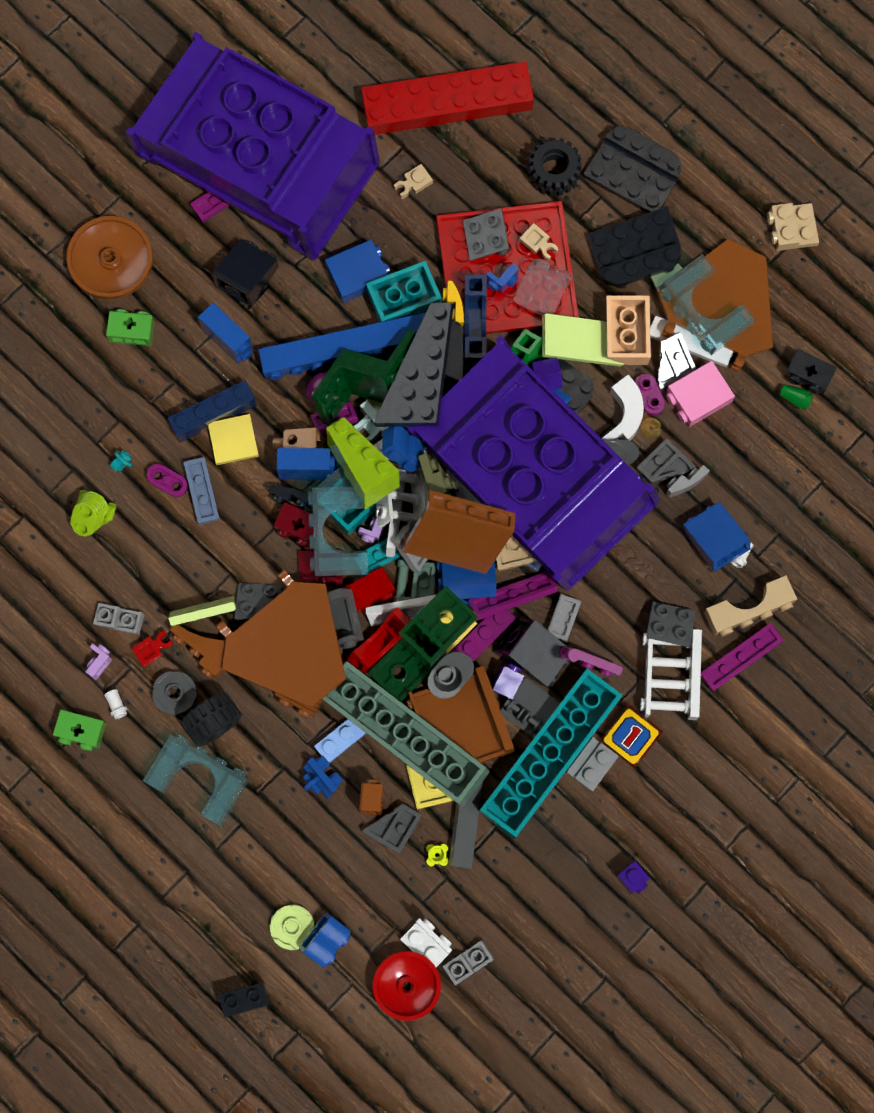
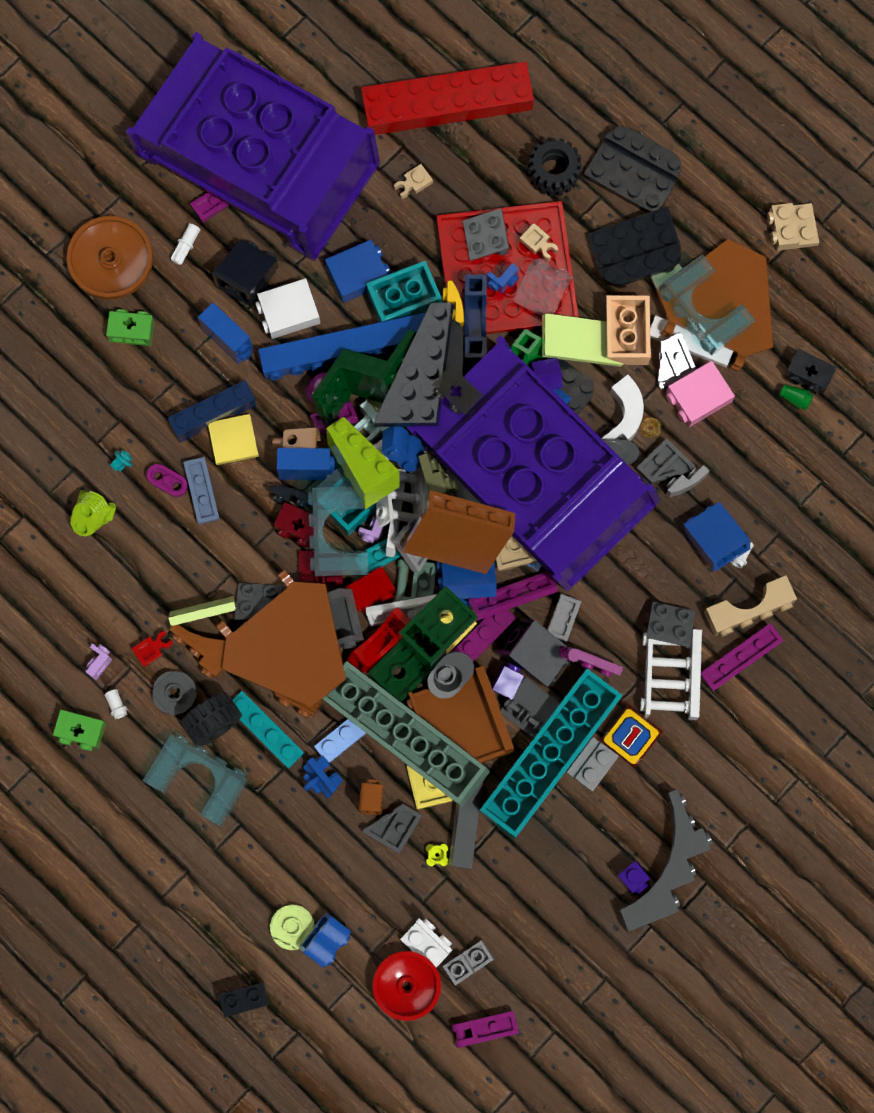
(118, 619): light grey slope -> none
(185, 244): none -> white axle
(267, 731): none -> teal plate
(287, 309): none -> white brick
(468, 392): none -> clear smoke brick
(486, 1029): none -> magenta plate
(649, 394): magenta plate -> none
(677, 872): none -> dark grey arch

